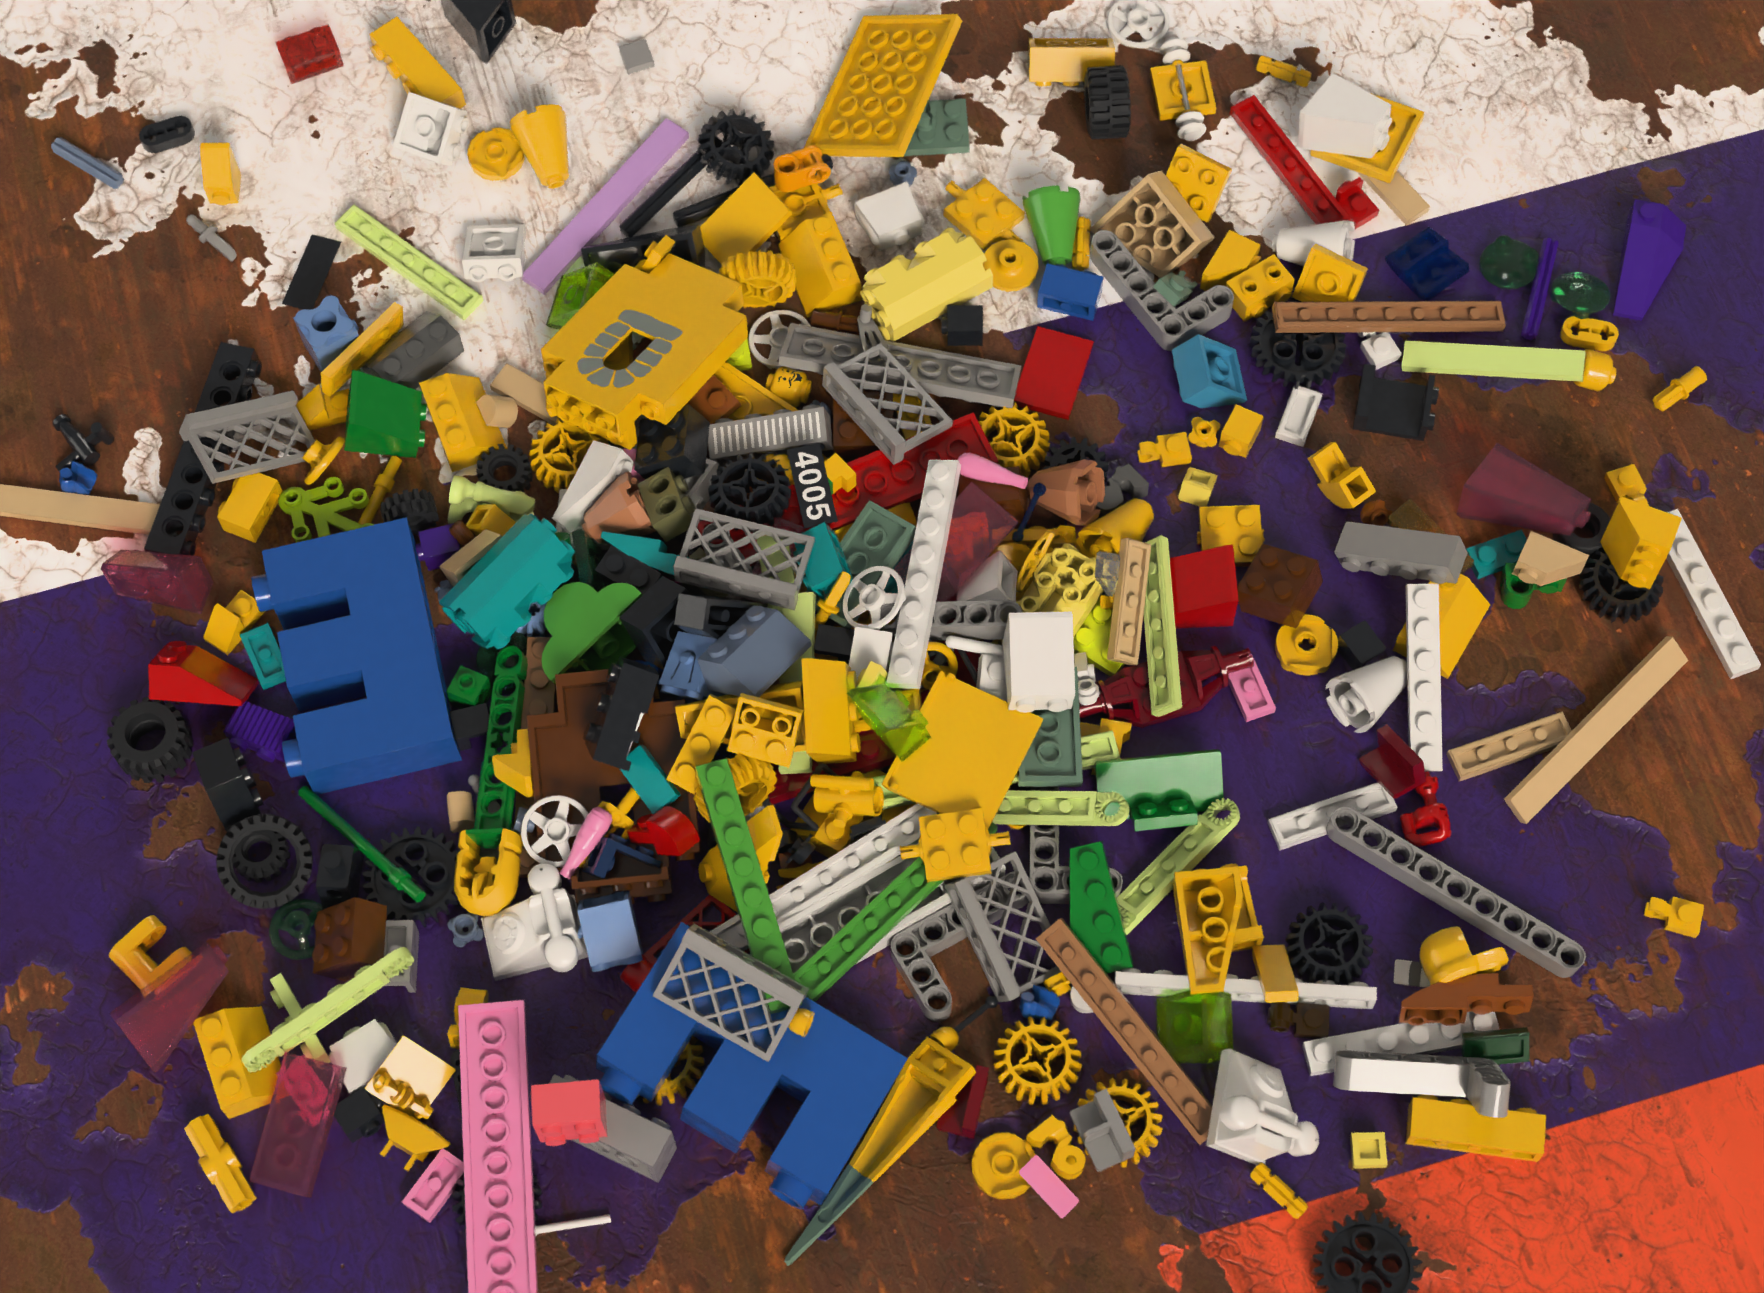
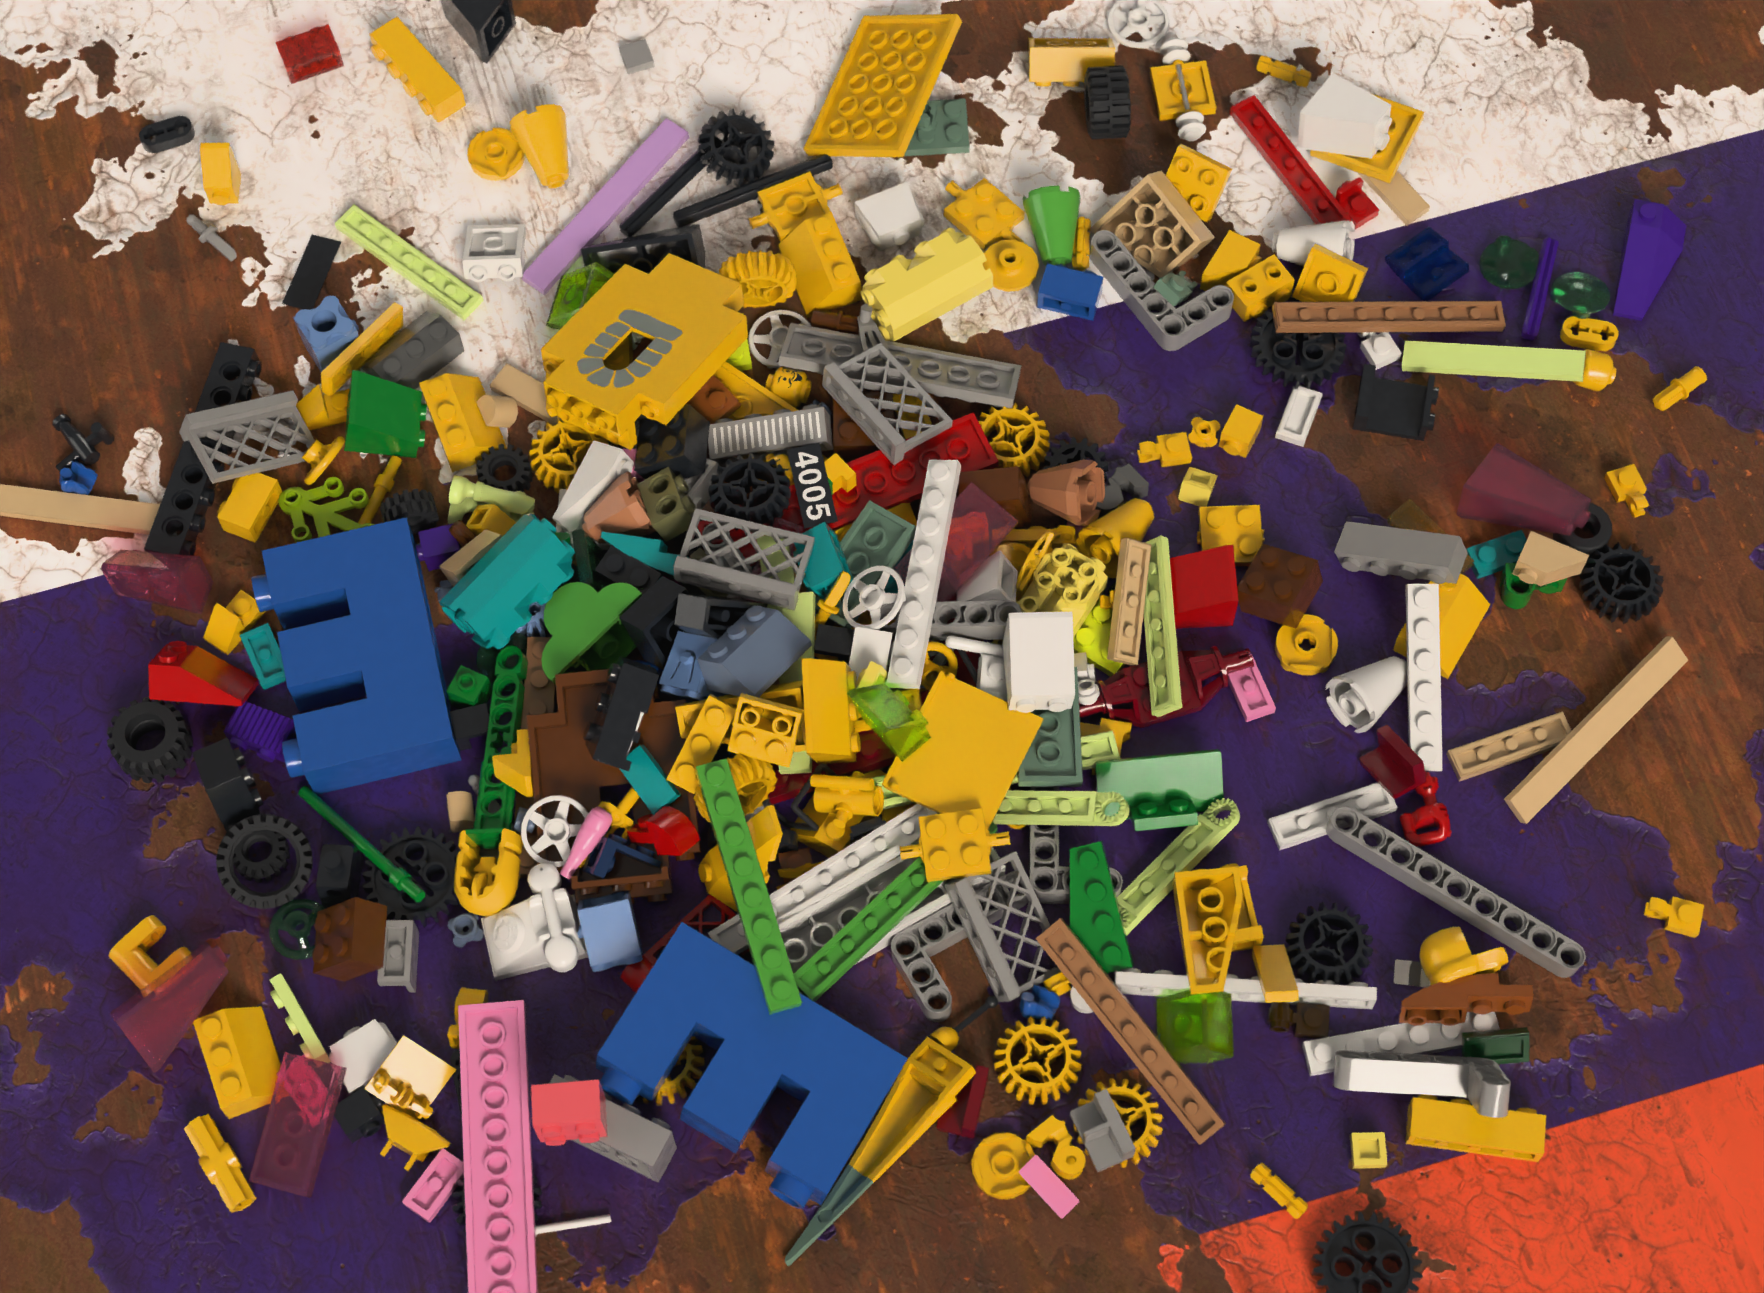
(87, 163): sand blue axle -> none
(320, 1014): yellowish green plate -> none
(431, 129): white plate -> none
(655, 254): yellow plate -> none
(744, 220): yellow tile -> none
(744, 967): light grey fence -> none
(799, 169): light orange piece -> none
(801, 850): black plate -> none
(801, 1022): yellow hinge -> none
(903, 166): sand blue plate -> none
(963, 325): black brick -> none
(982, 469): bright pink piece -> none
(1039, 490): clear blue hinge -> none
(1053, 372): red tile -> none
(1107, 571): clear slope -> none
(1208, 373): dark azure slope -> none
(1254, 1113): white piece -> none
(1340, 482): yellow brick -> none
(1359, 645): black panel -> none
(1375, 513): dark orange plate -> none
(1639, 541): yellow slope -> none
(1710, 604): white plate -> none

